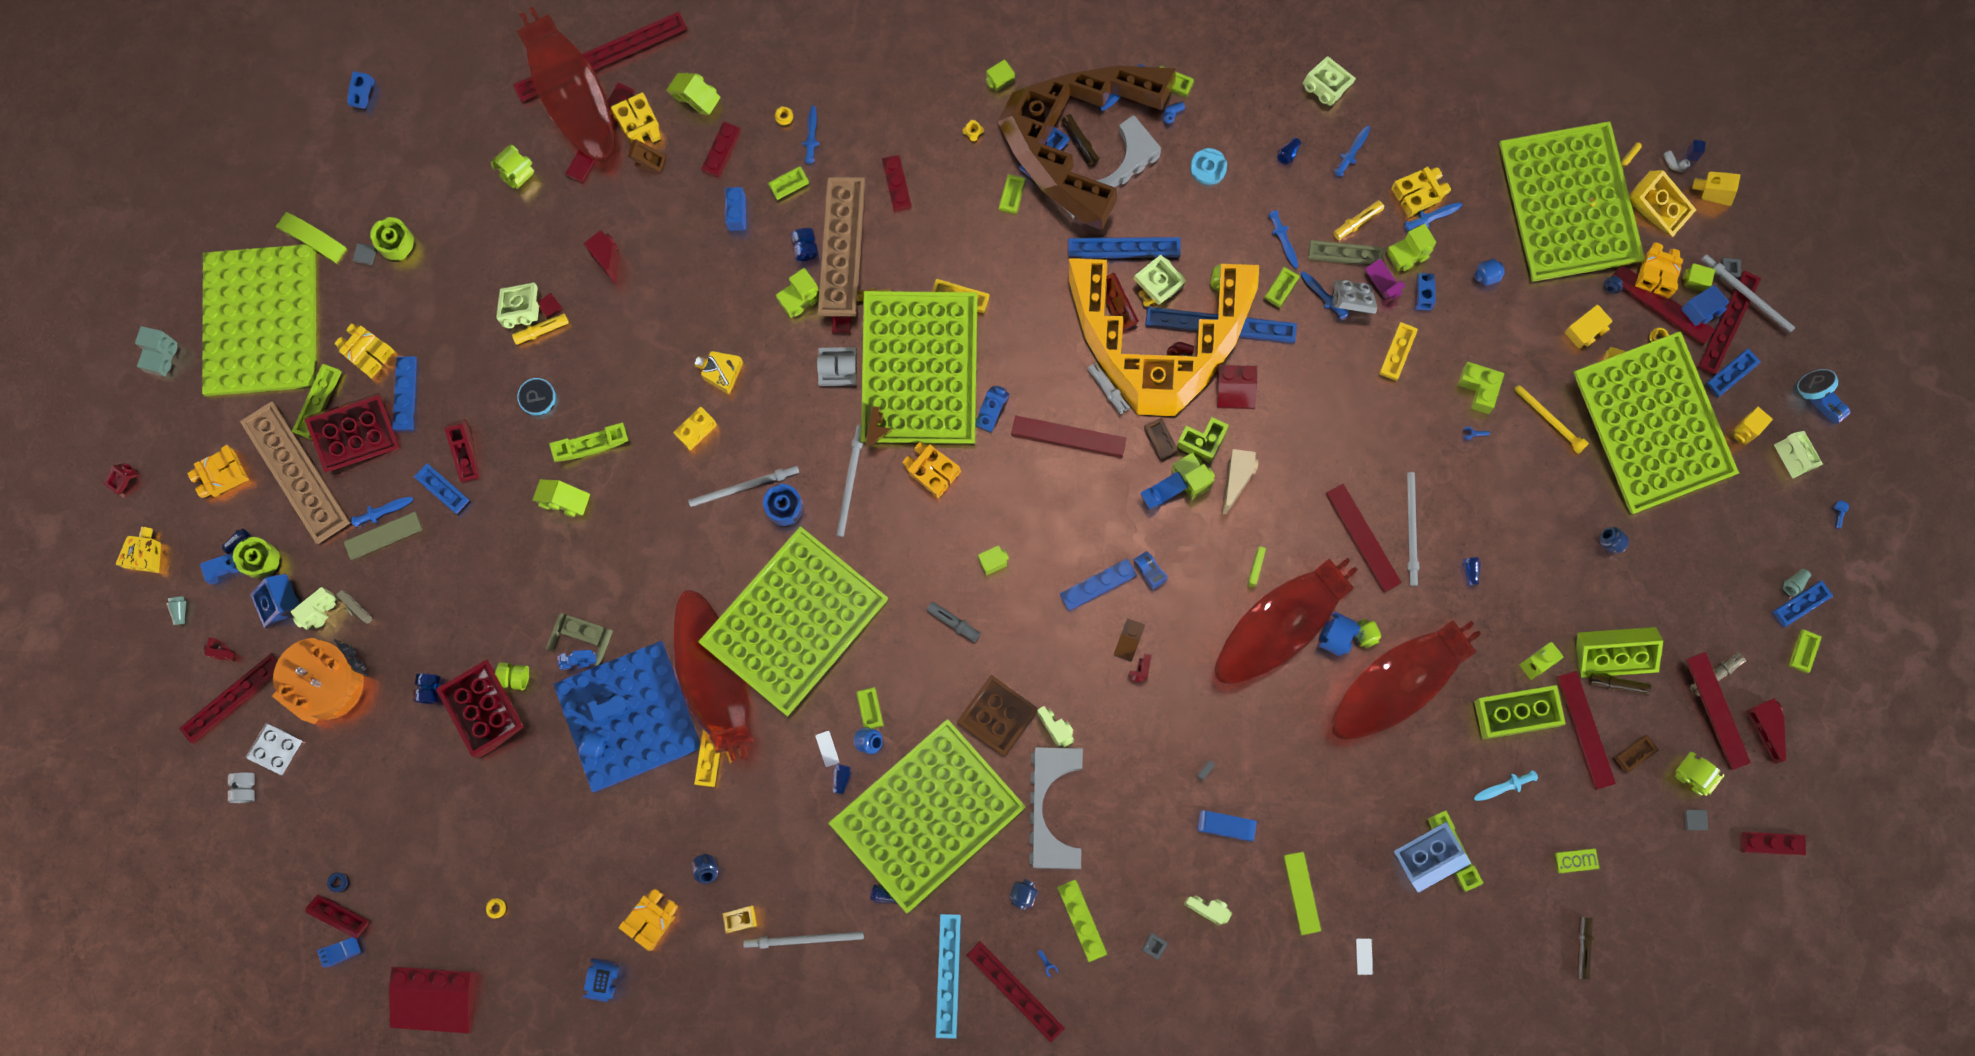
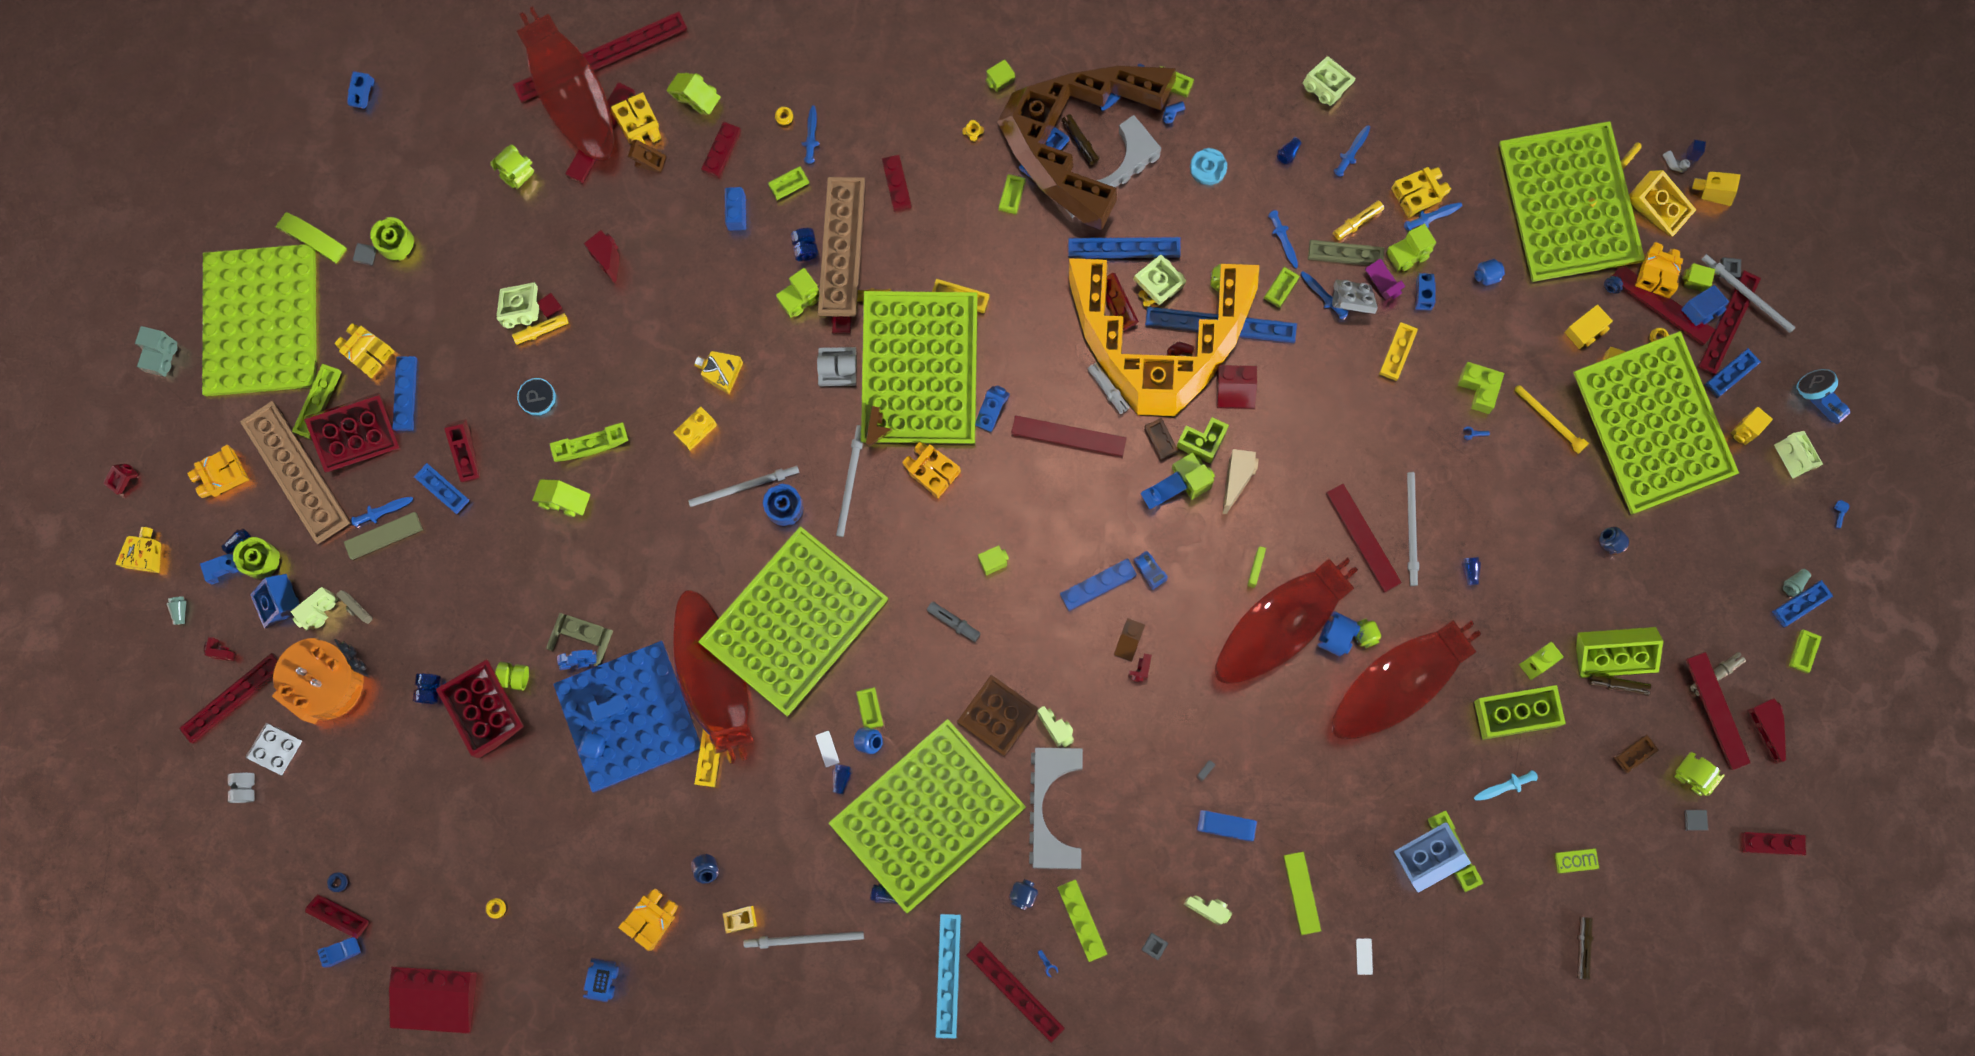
(1586, 730): dark red tile -> none

